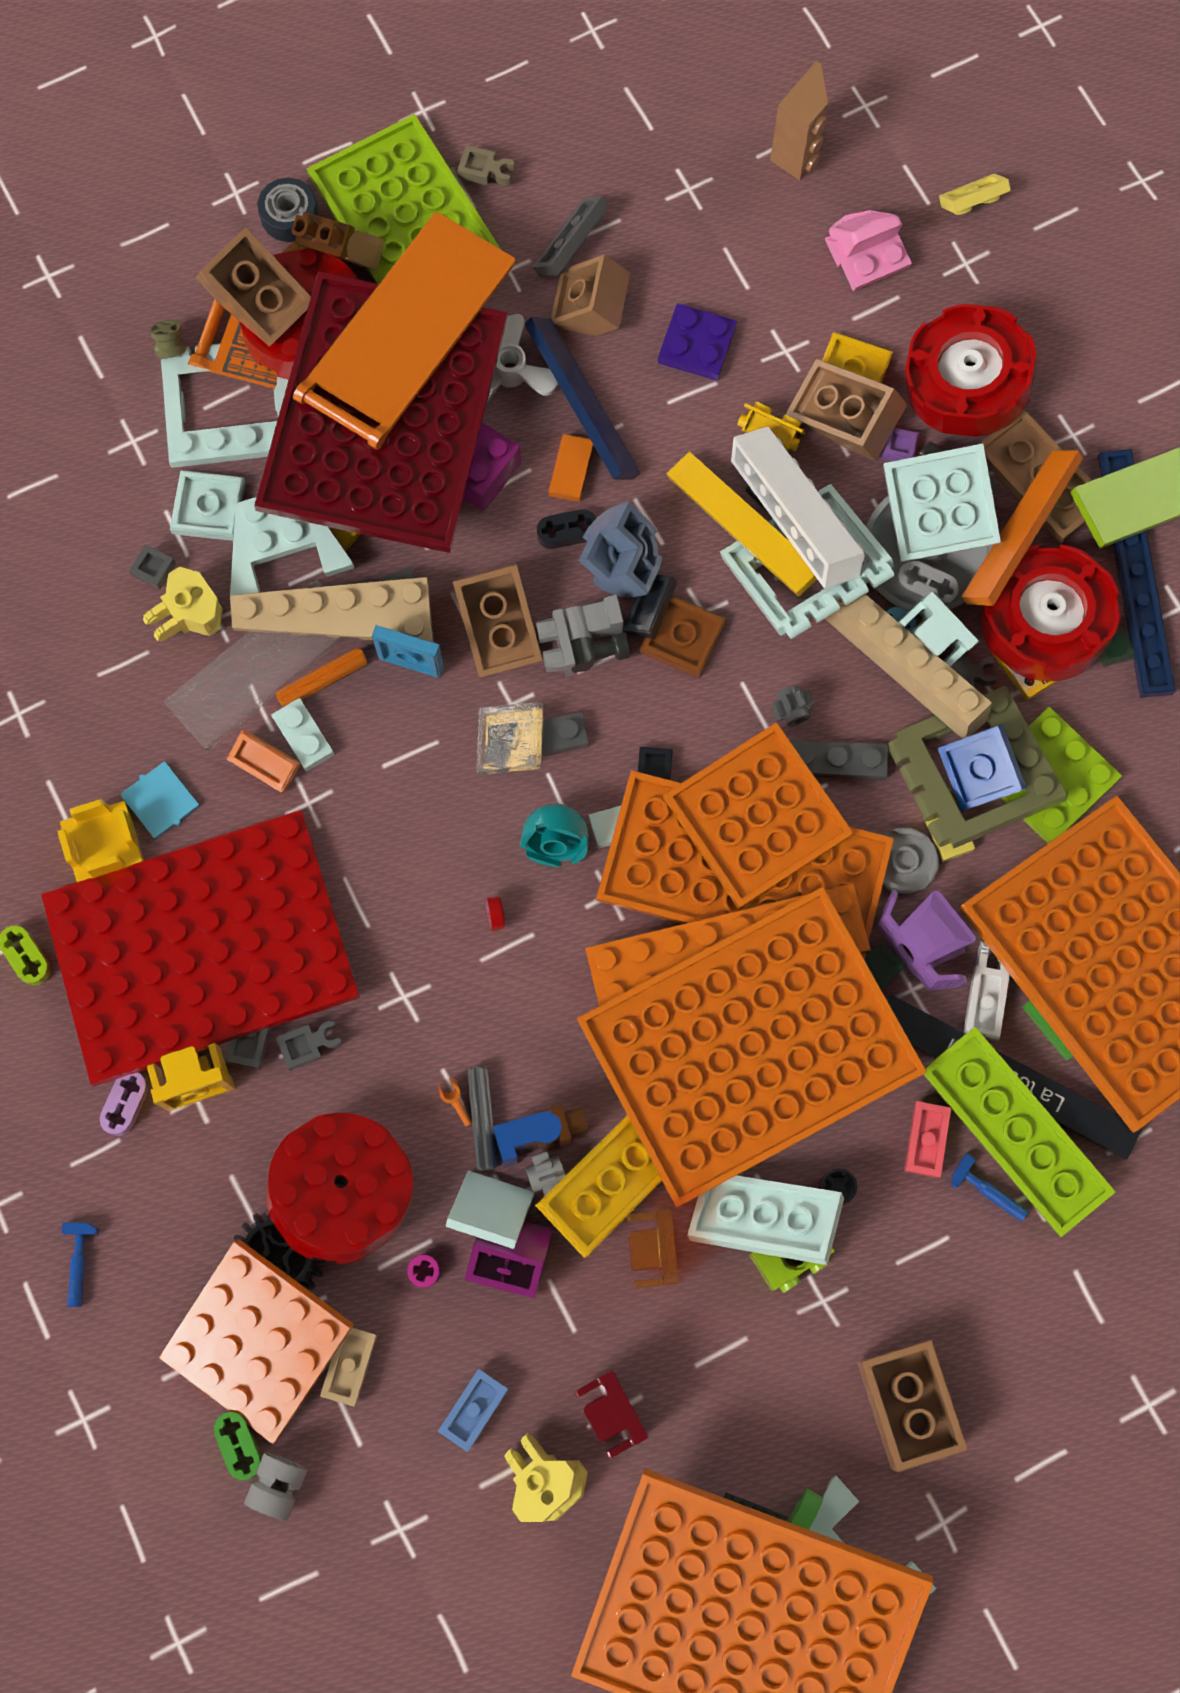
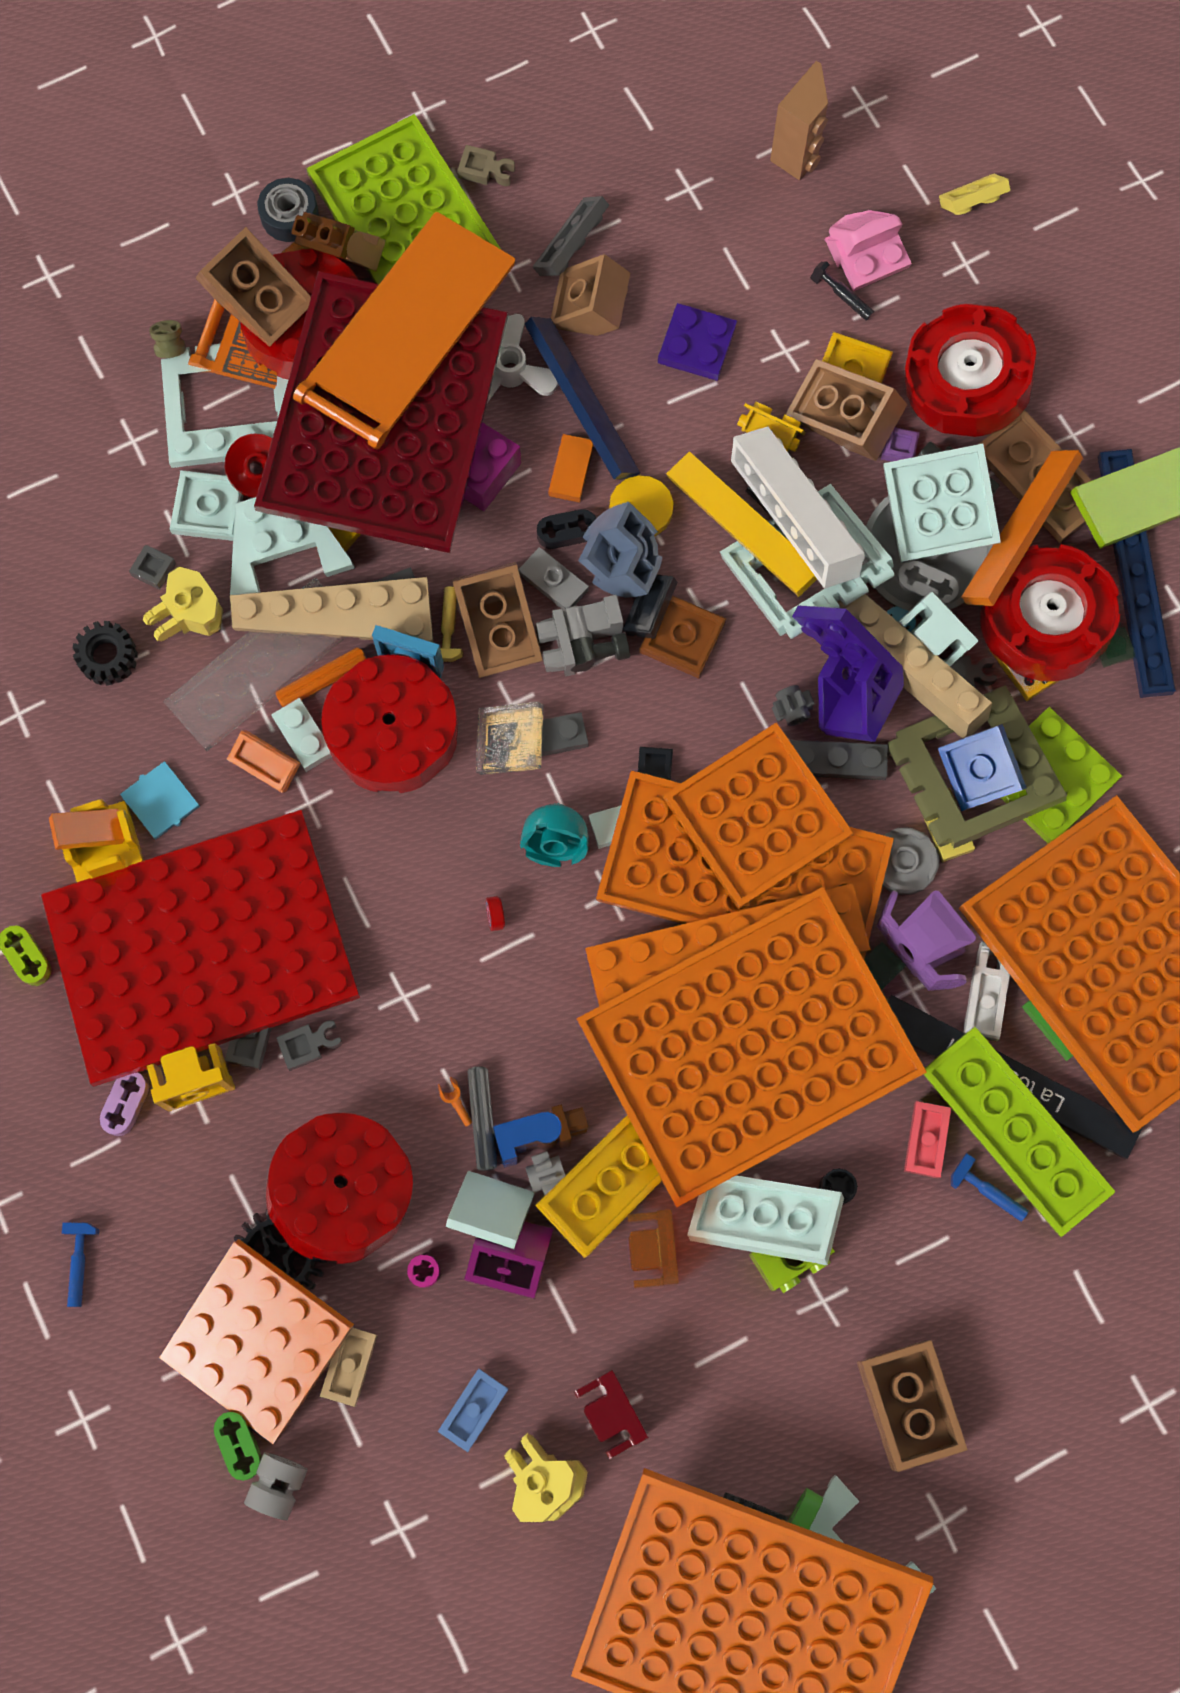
(86, 829): none -> orange tile
(92, 639): none -> black tyre
(239, 457): none -> red dish
(390, 723): none -> red piece
(447, 626): none -> light yellow piece
(553, 579): none -> light grey plate
(648, 497): none -> yellow tile
(841, 291): none -> black piece
(862, 696): none -> dark purple bracket

